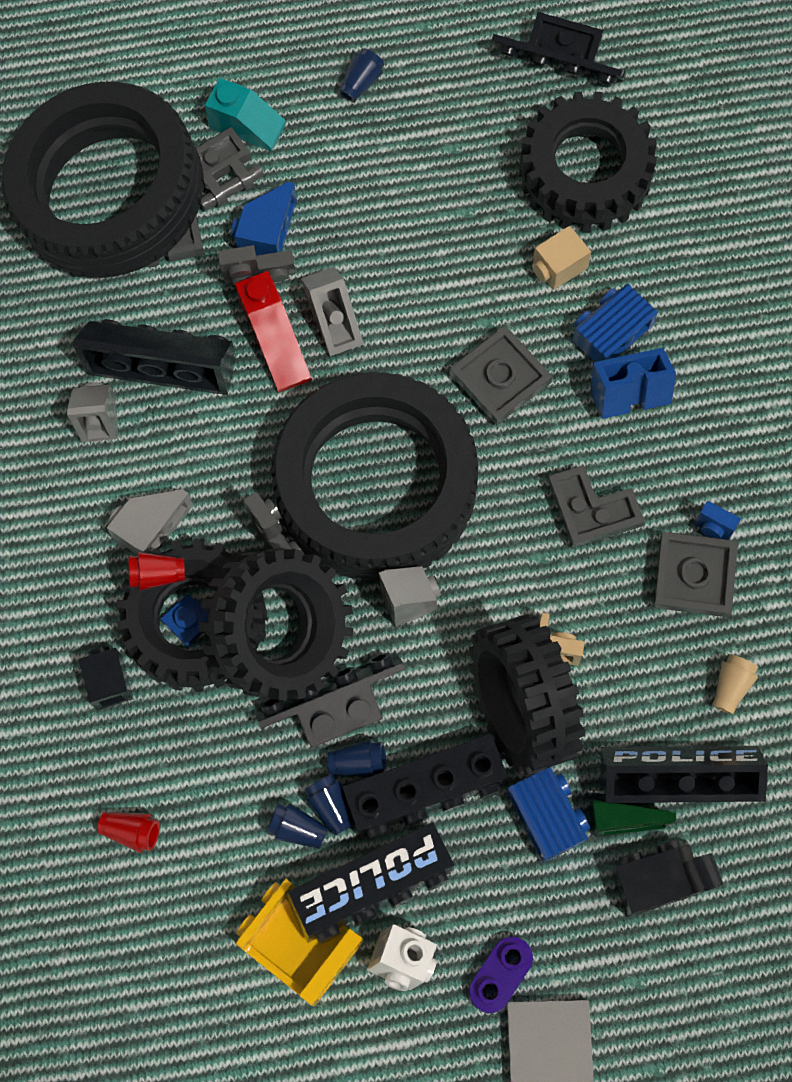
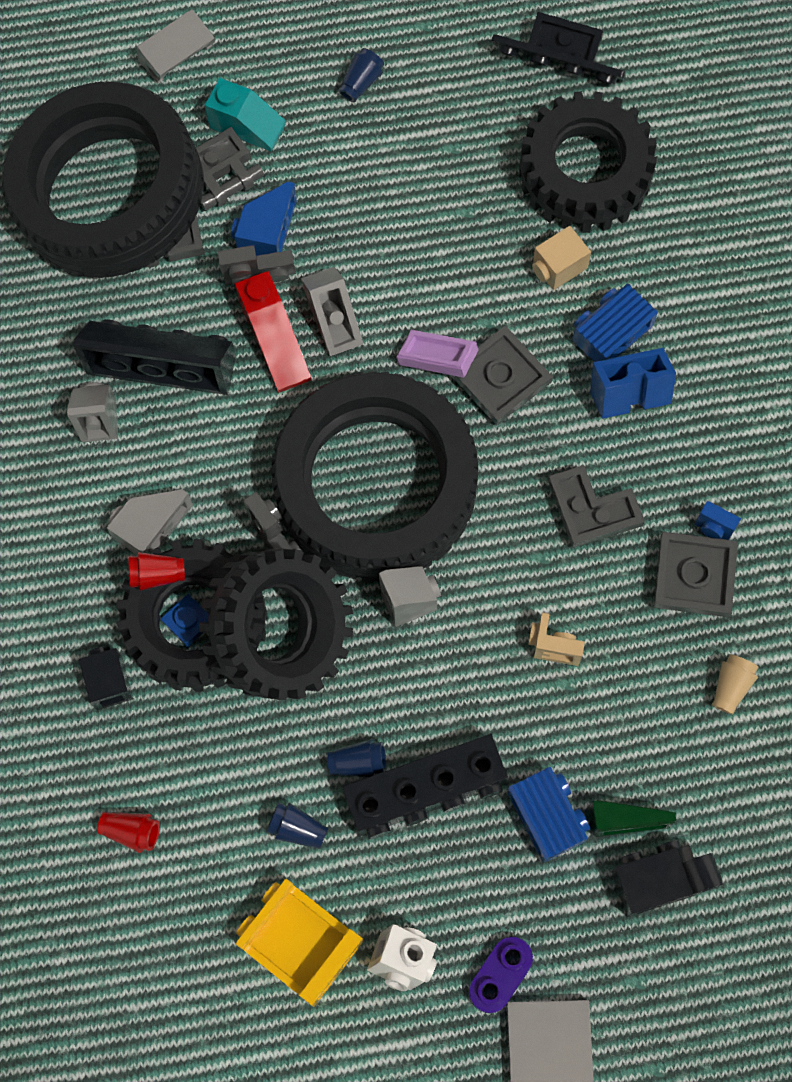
(174, 45): none -> light grey hinge
(330, 804): dark blue cone -> none
(340, 706): black bracket -> none
(370, 883): black brick -> none
(437, 353): none -> lavender tile
(526, 694): black tyre -> none
(683, 774): black brick -> none

